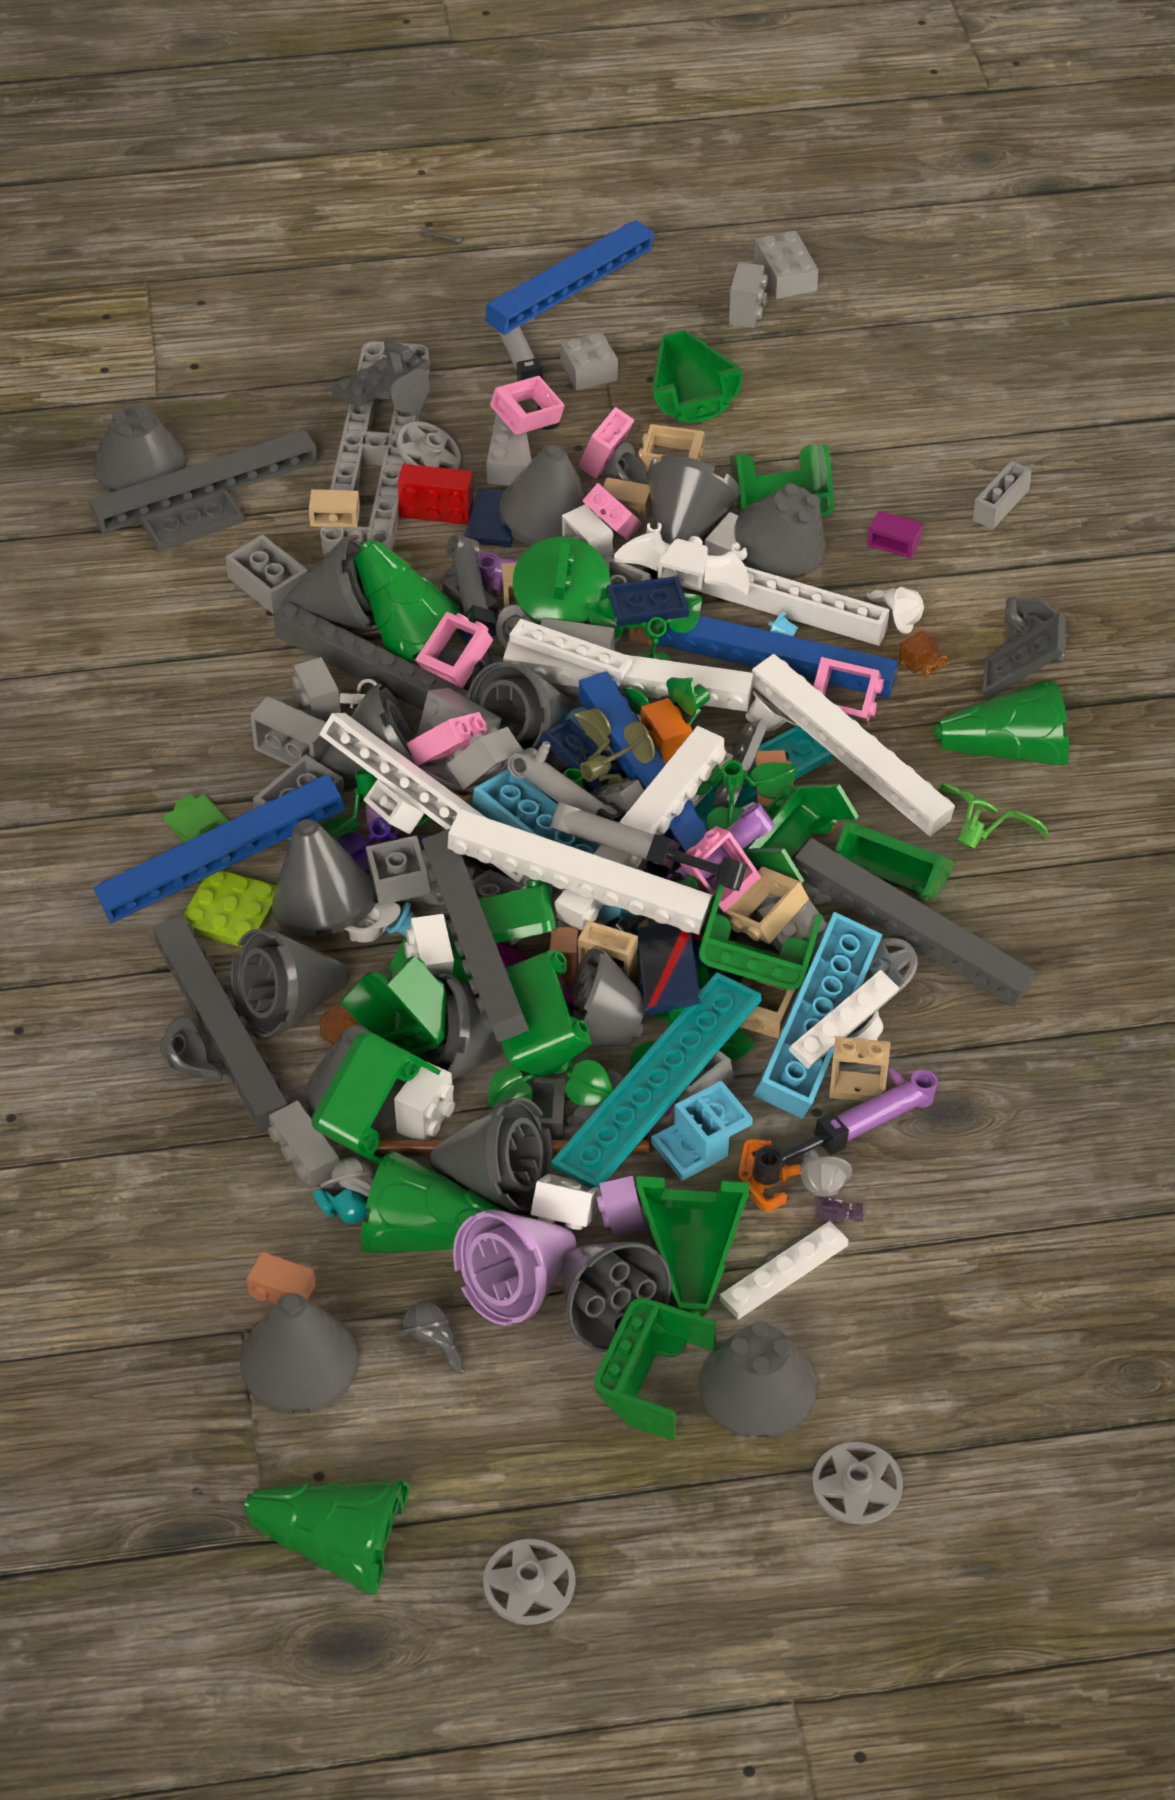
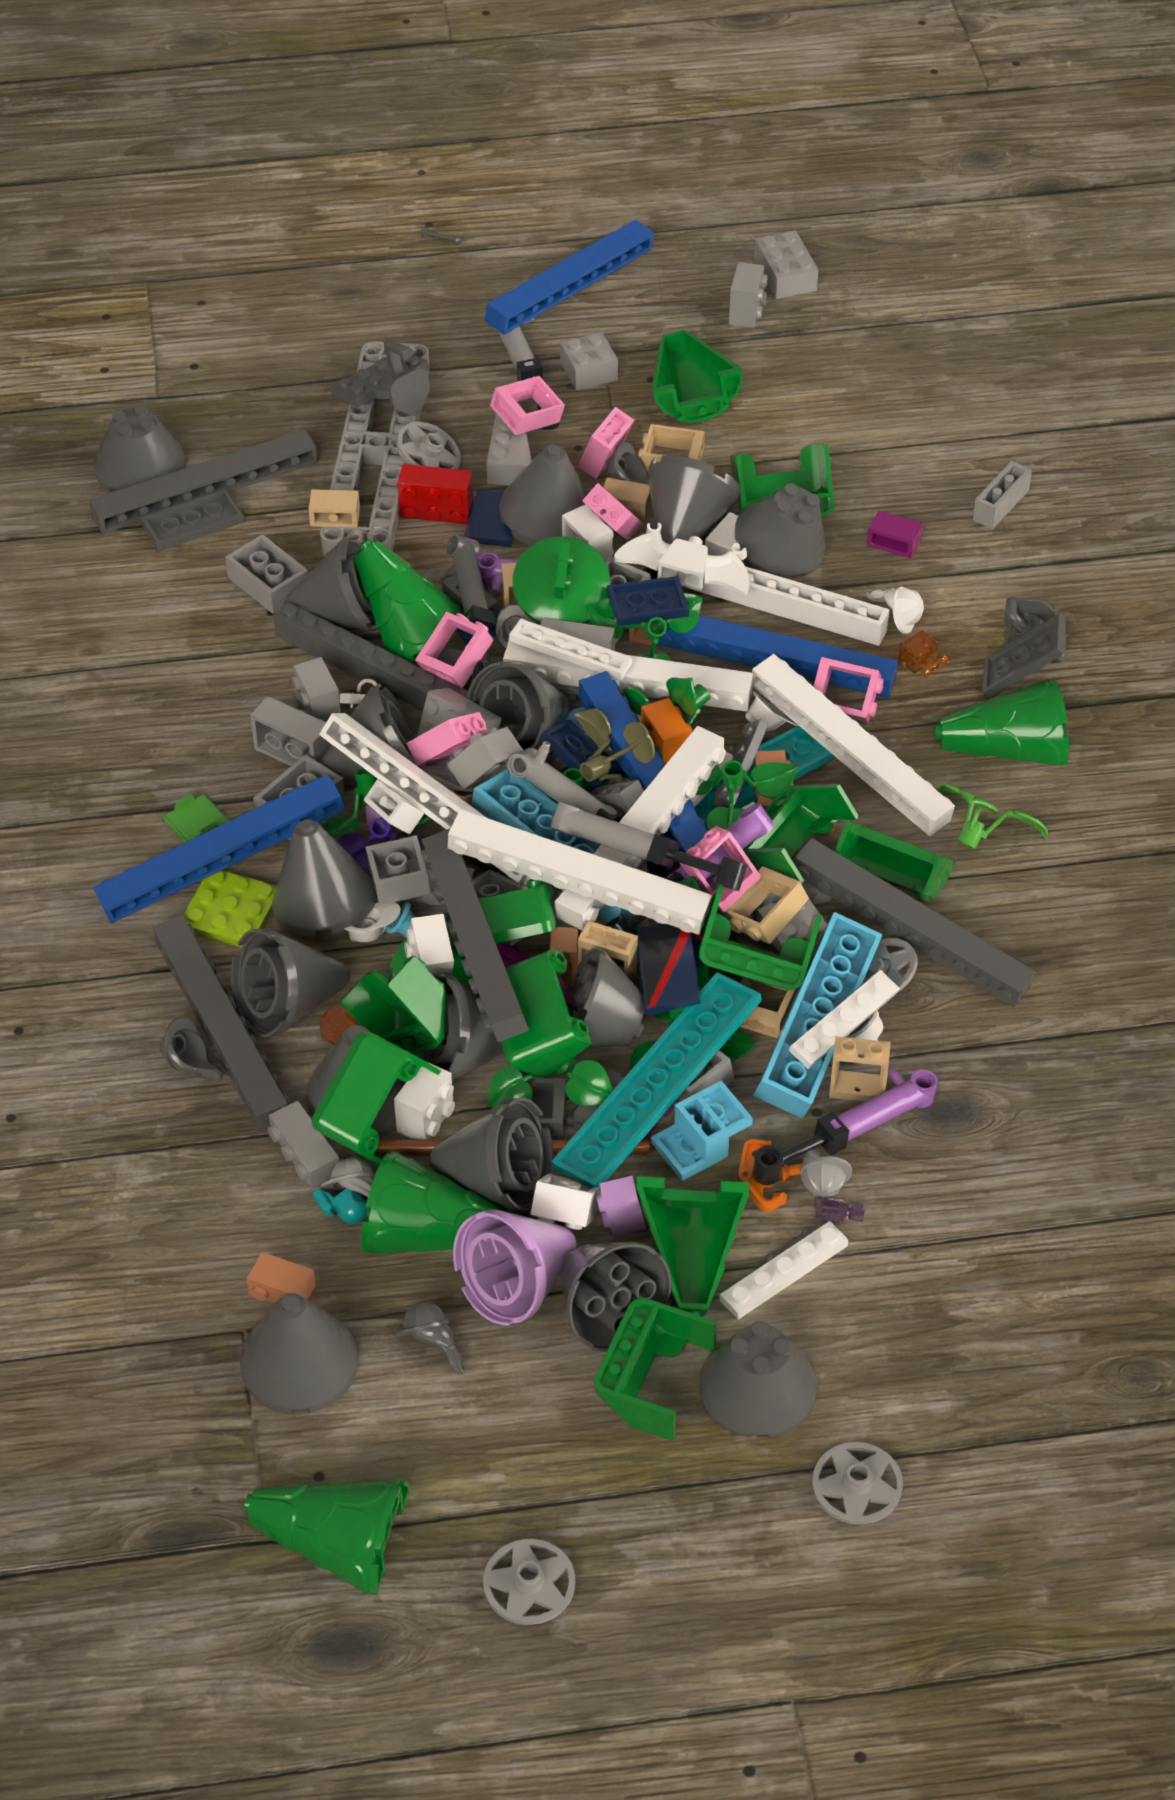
(783, 626): medium azure piece -> none

